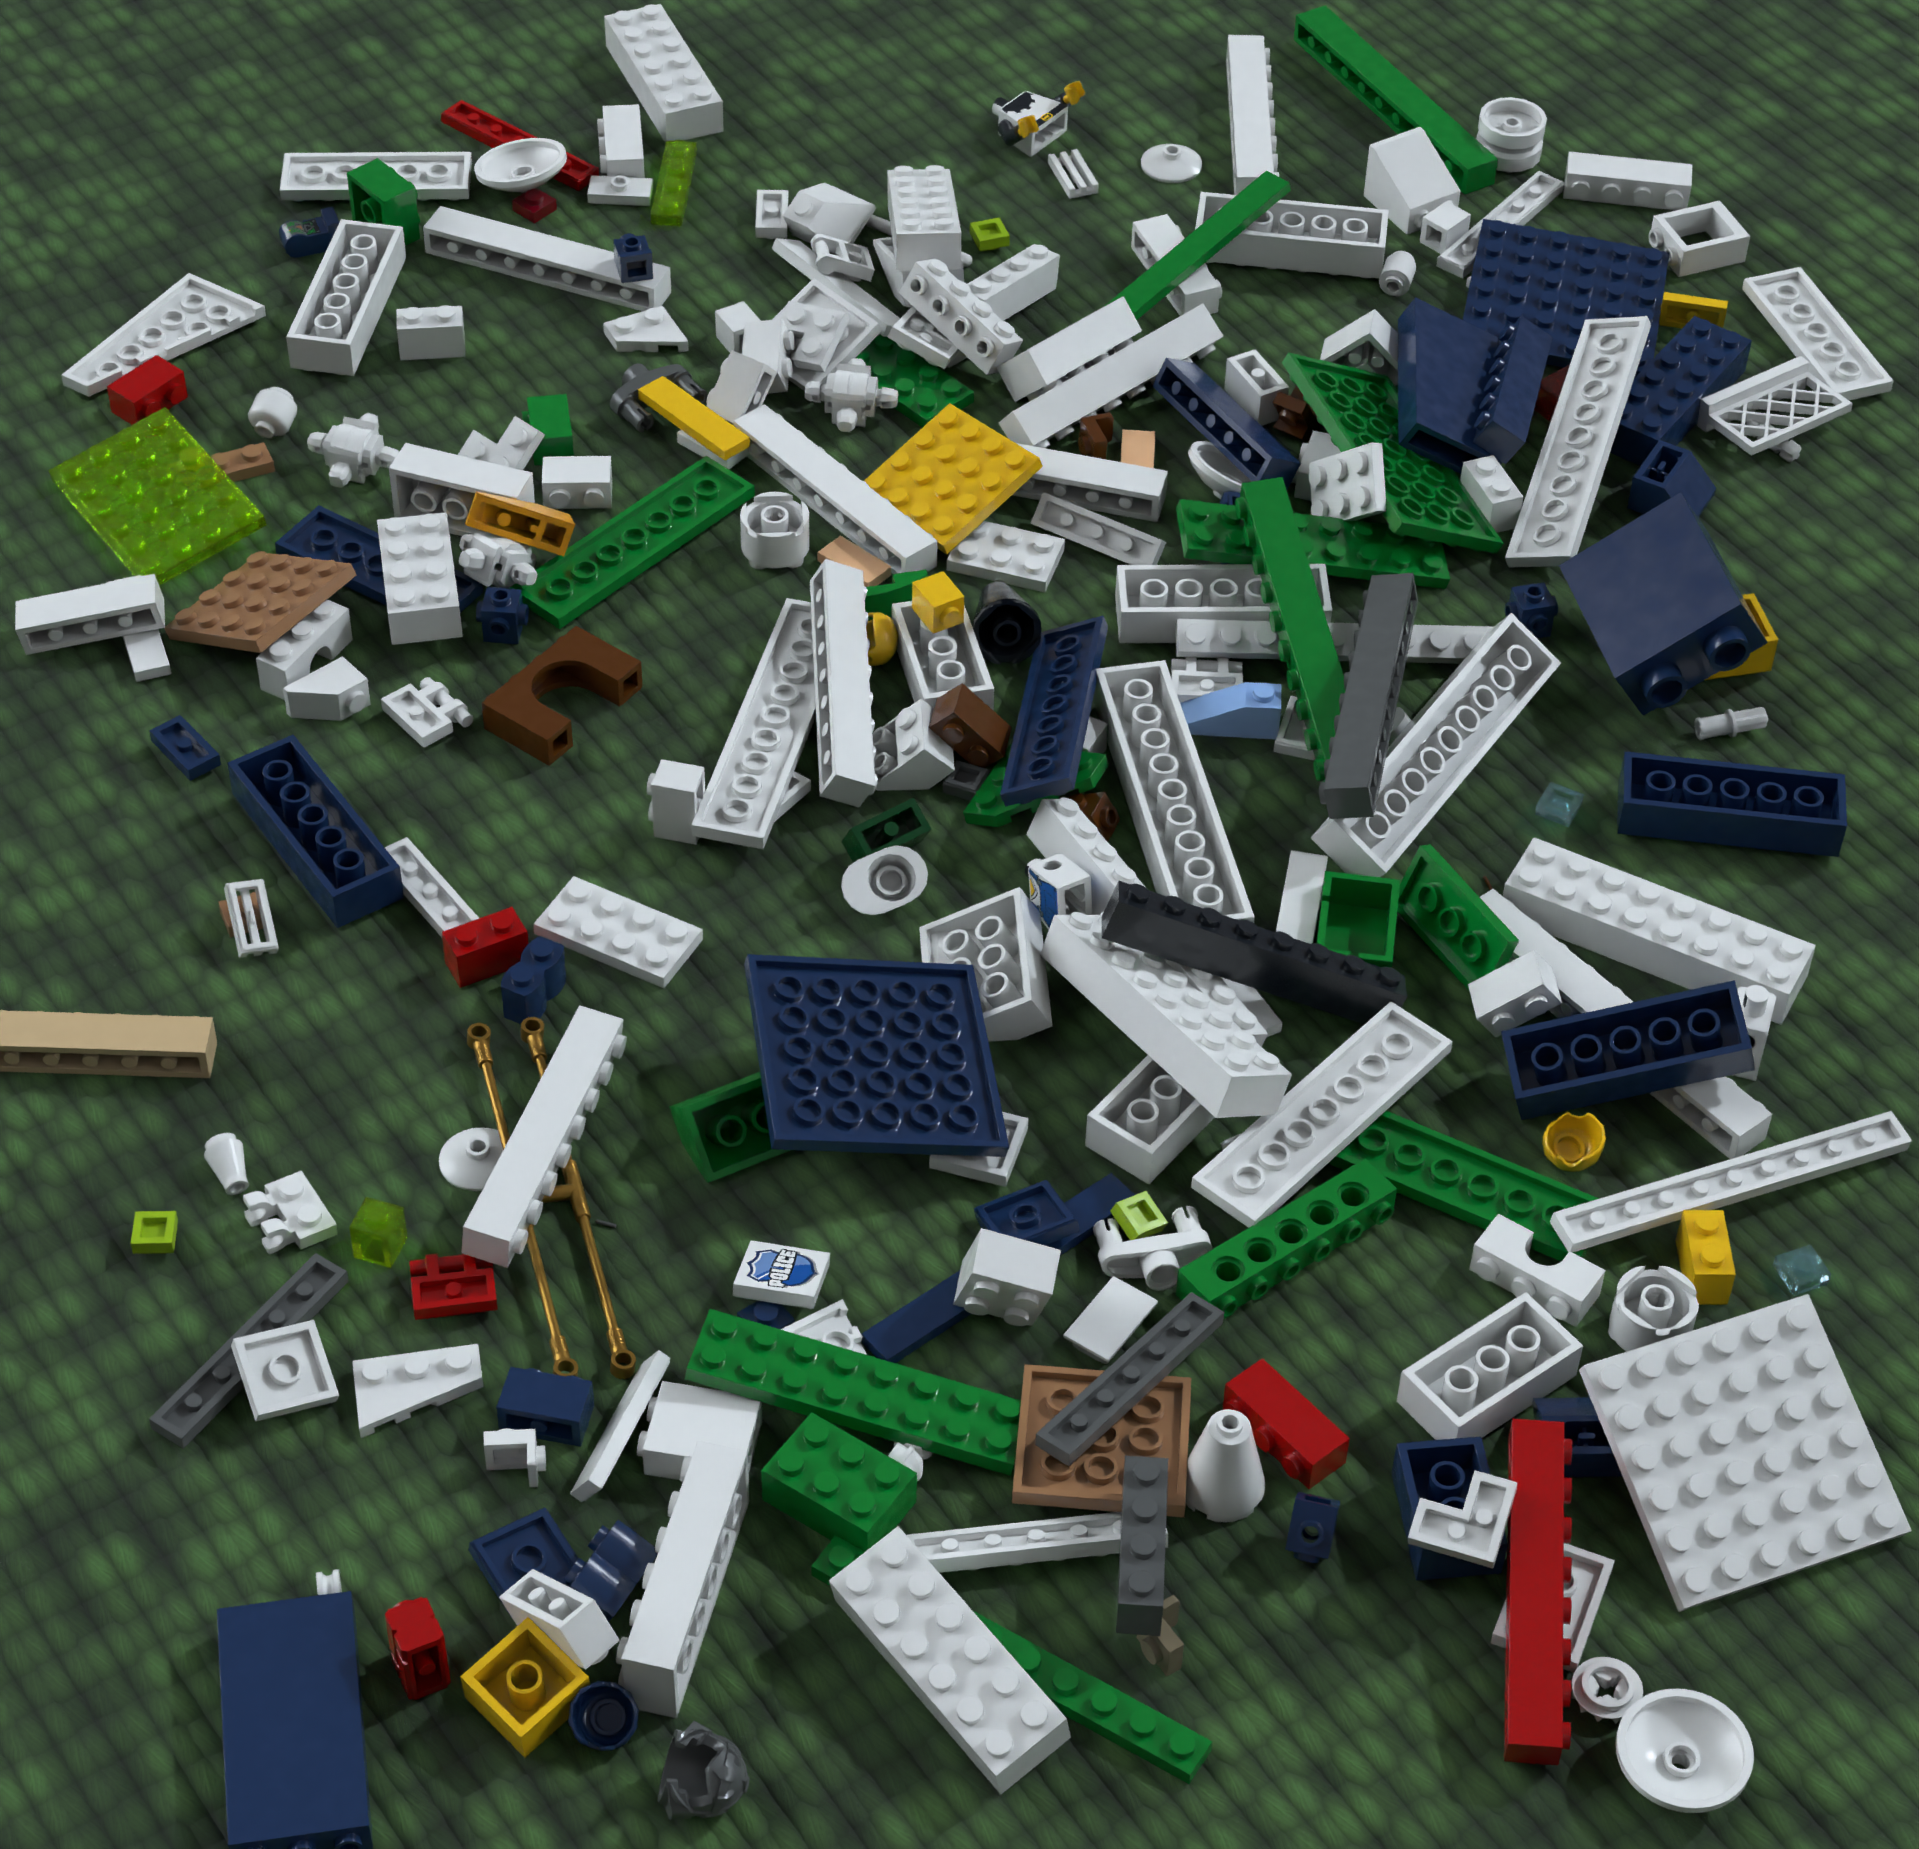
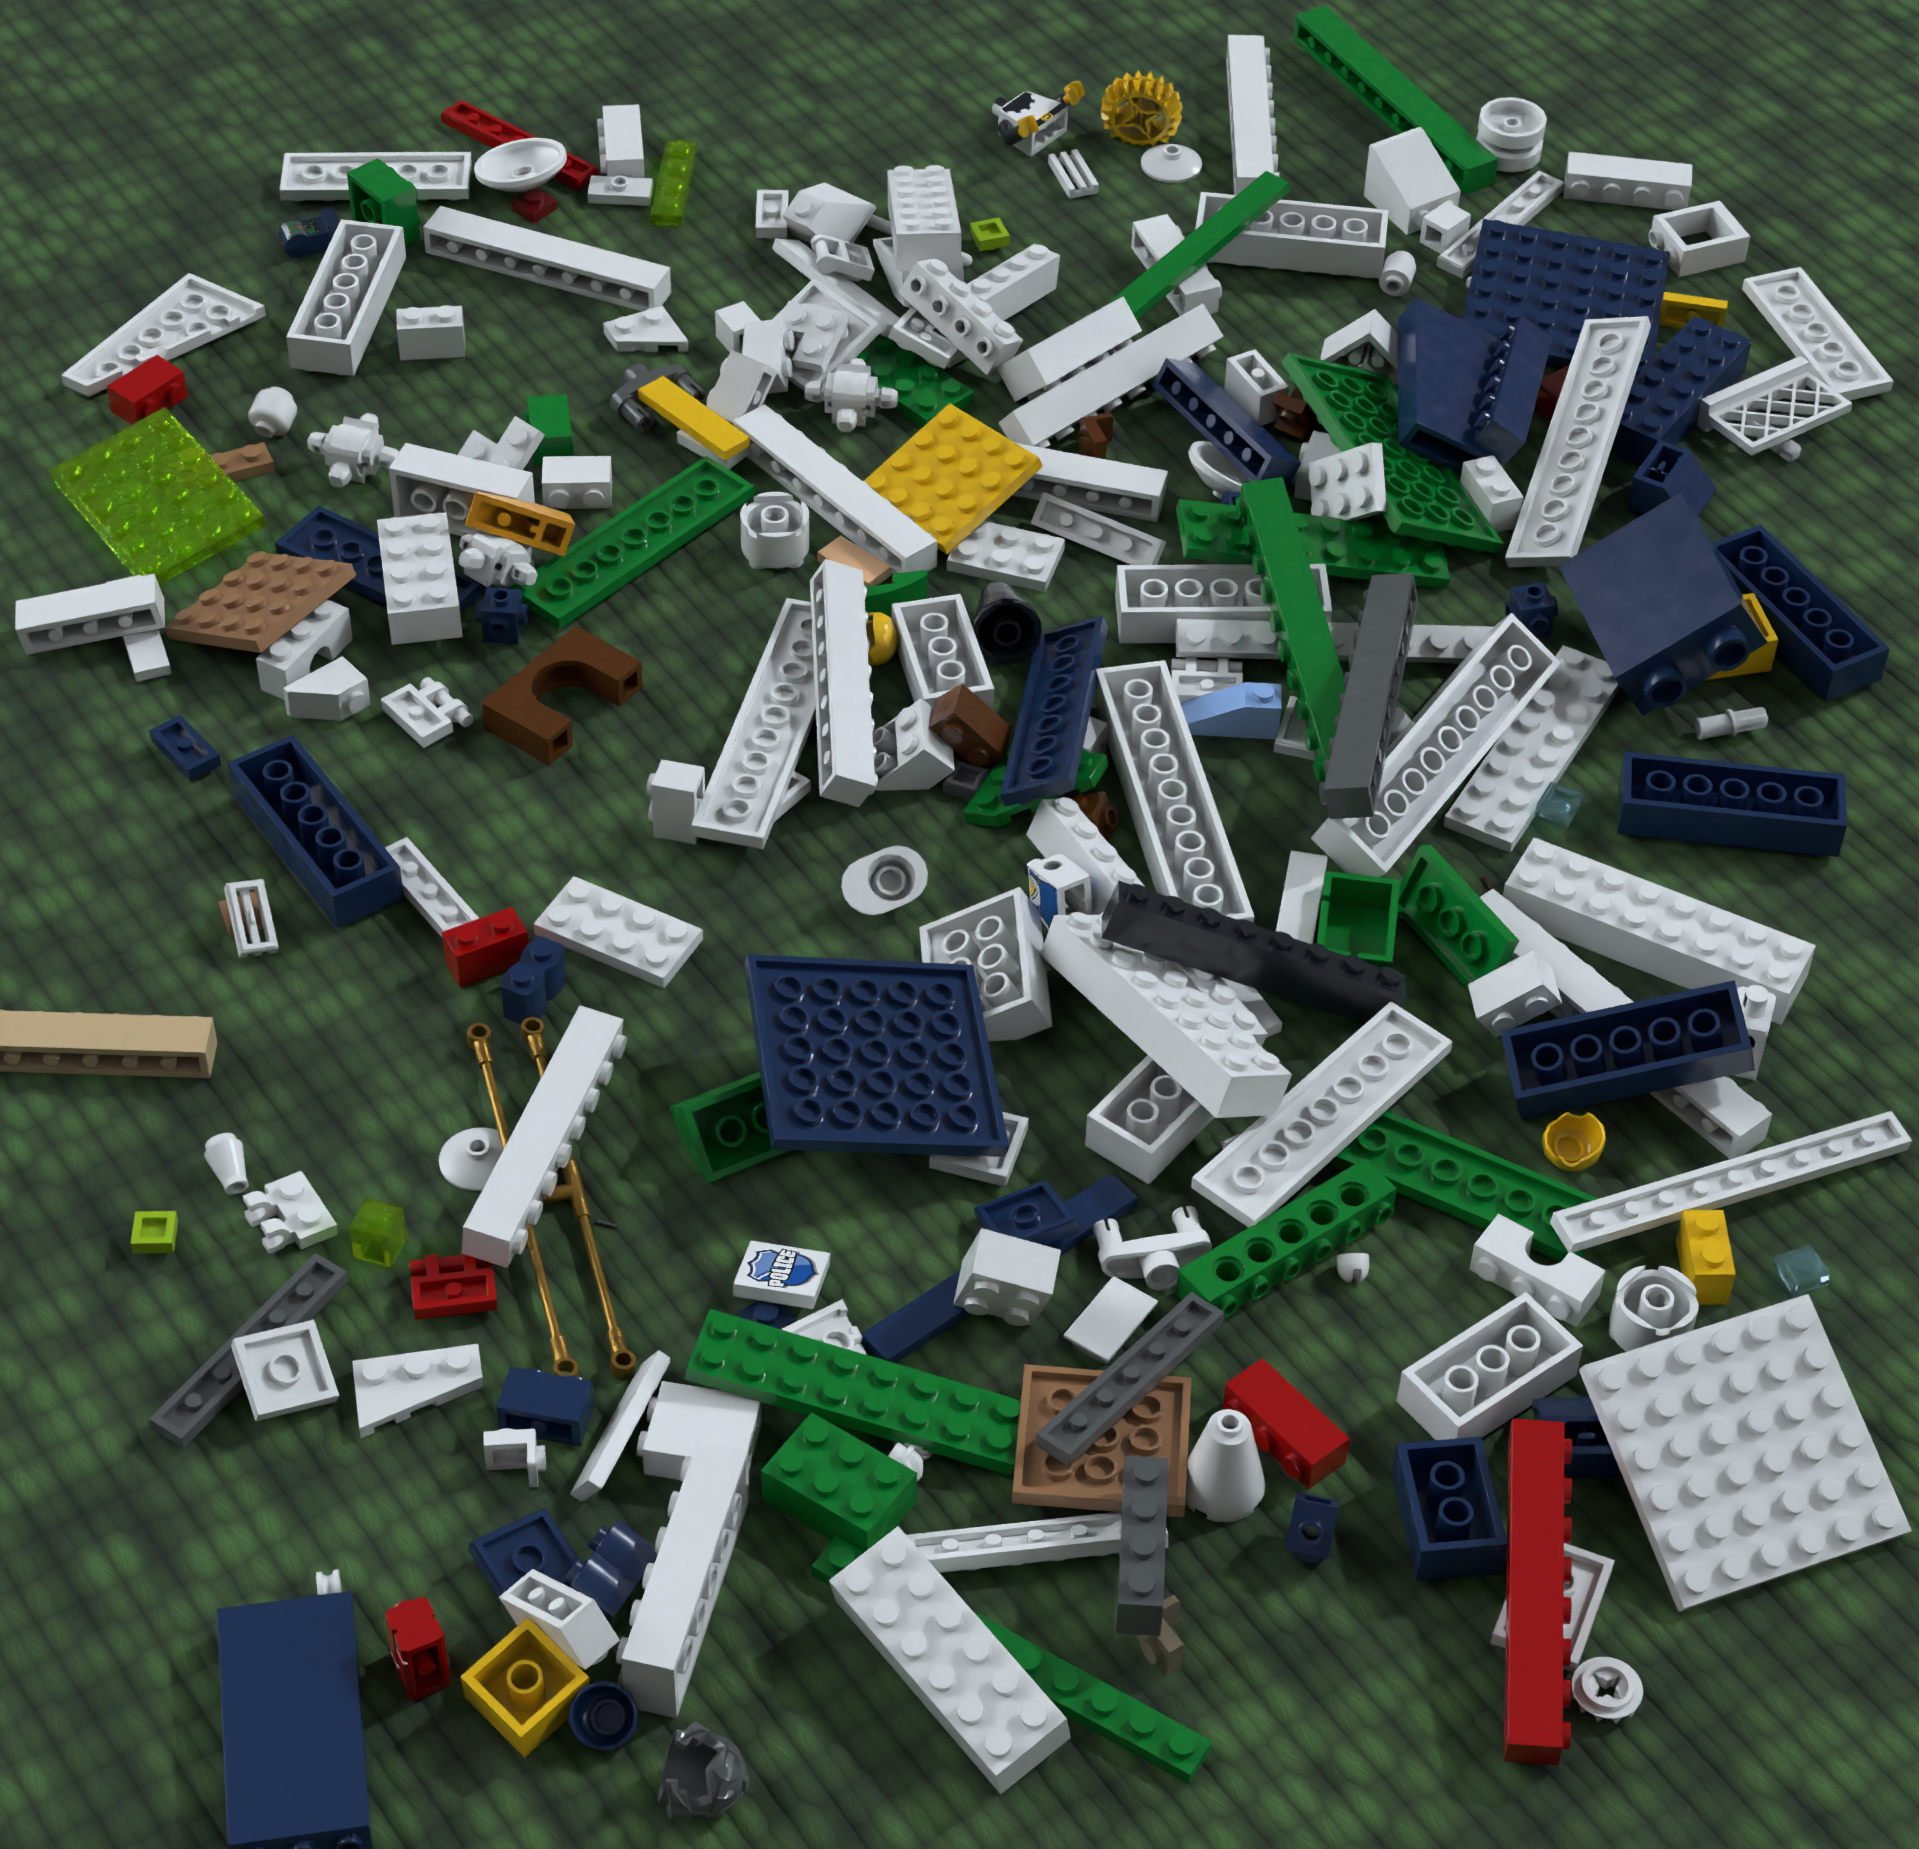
(633, 249): dark blue brick -> none
(664, 73): white brick -> none
(898, 826): dark green brick -> none
(938, 602): yellow brick -> none
(1138, 447): light nougat tile -> none
(1139, 1216): lime plate -> none
(1147, 100): none -> yellow gear
(1353, 1264): none -> white hinge
(1471, 1532): white plate -> none
(1534, 751): none -> white plate
(1688, 1731): white dish -> none
(1812, 626): none -> dark blue brick

